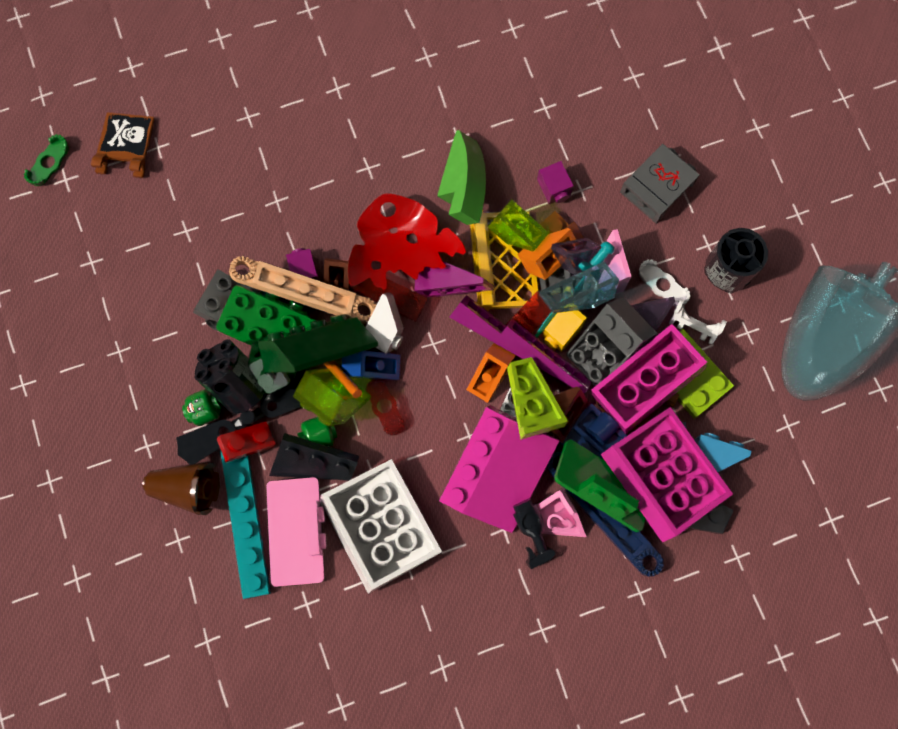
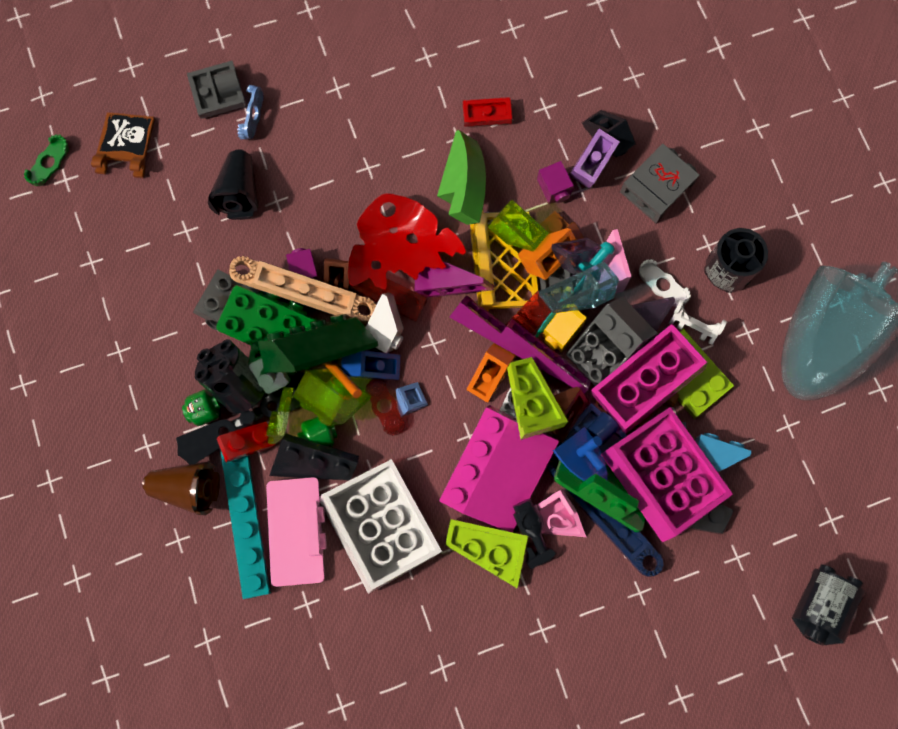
(216, 89): none -> dark grey plate
(235, 187): none -> black cone
(248, 129): none -> medium blue piece
(279, 420): none -> clear neon green slope
(410, 399): none -> medium blue slope
(487, 112): none -> red plate
(490, 548): none -> lime wing
(582, 455): none -> blue shield
(594, 158): none -> medium lavender slope
(614, 126): none -> black slope
(828, 606): none -> black cylinder

